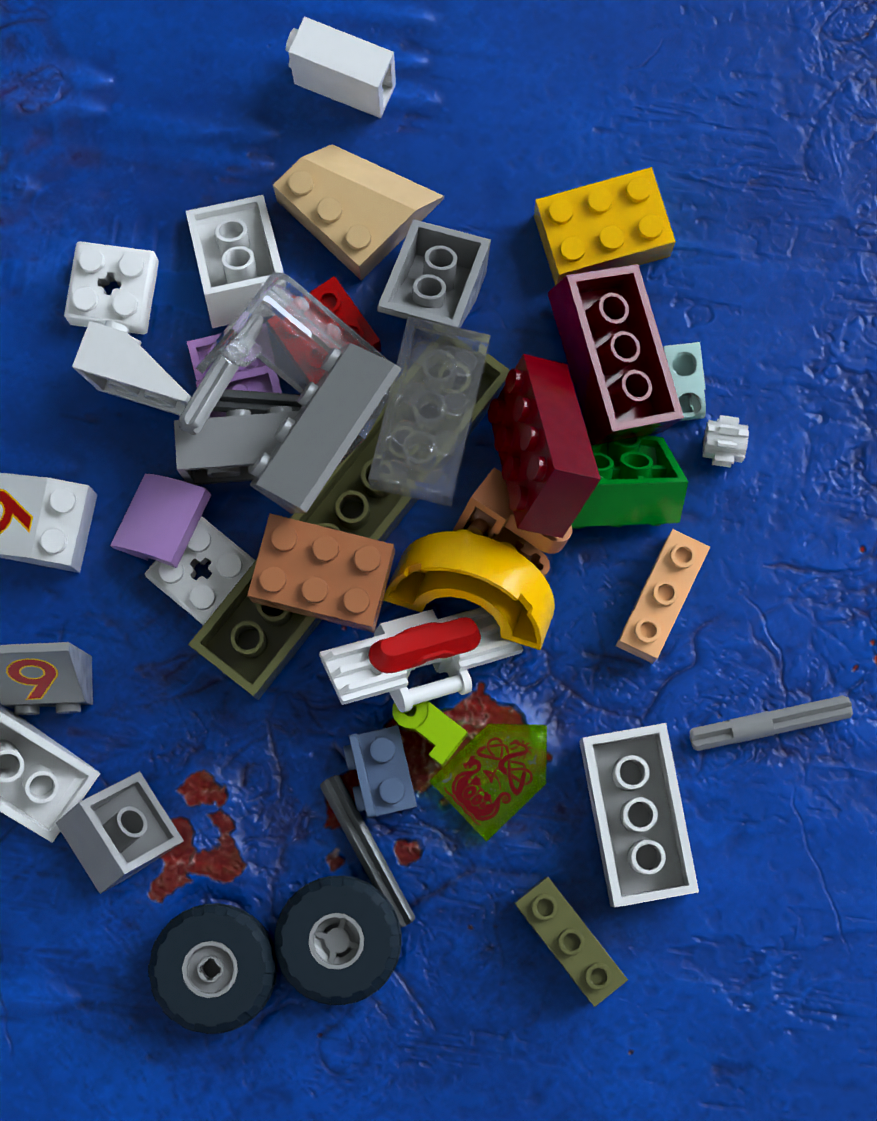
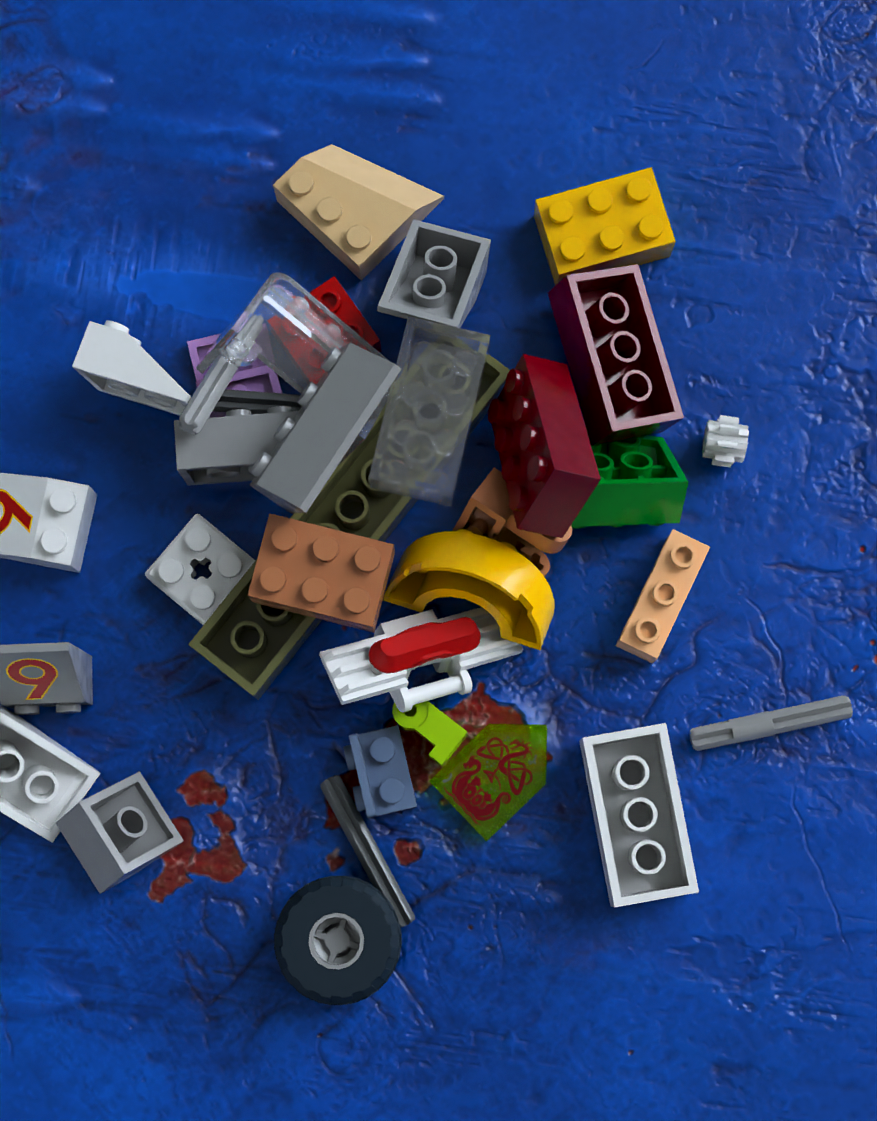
(94, 269): white brick -> none
(161, 519): lavender slope -> none
(213, 968): black wheel -> none
(233, 254): white slope -> none
(341, 66): white brick -> none
(570, 941): olive brick -> none
(688, 378): light aqua leg -> none

